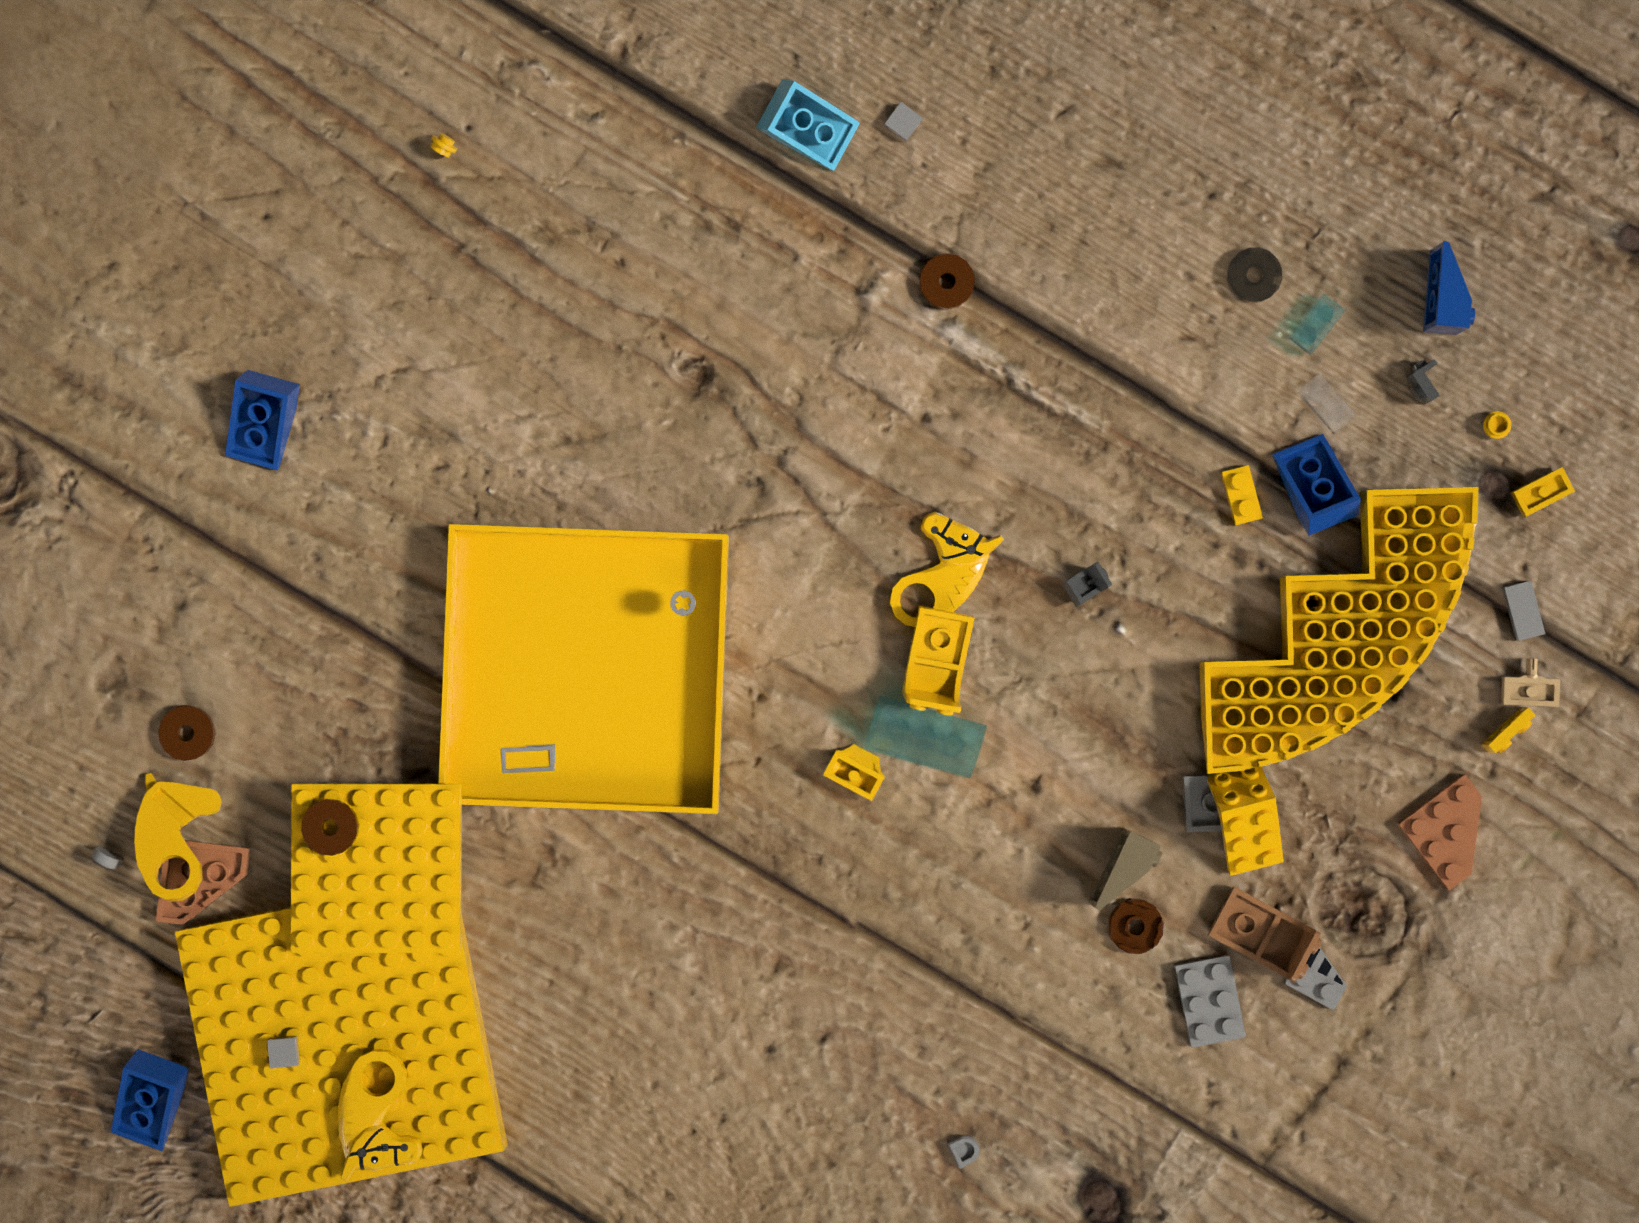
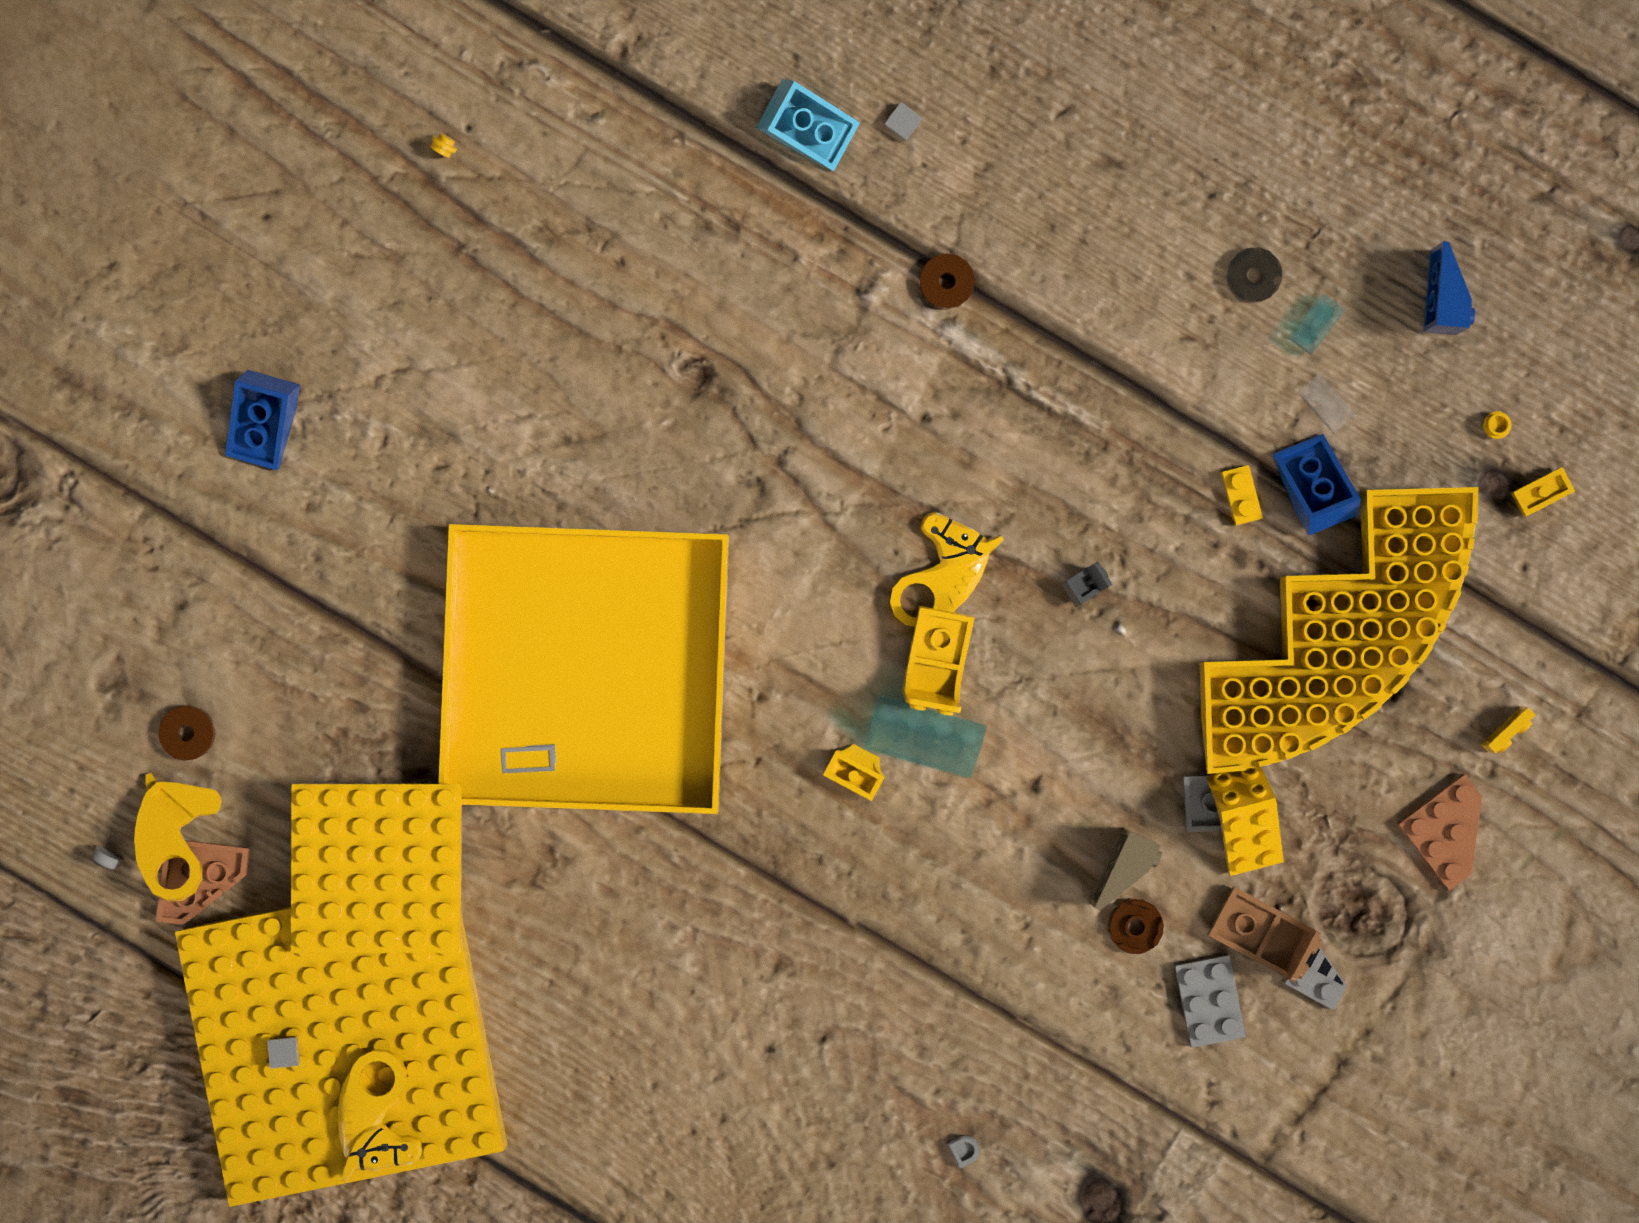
(148, 1099): blue slope -> none
(313, 827): reddish brown tile -> none
(681, 611): light grey bush -> none
(1421, 385): dark grey bracket -> none
(1523, 610): light grey tile -> none
(1530, 688): tan plate -> none

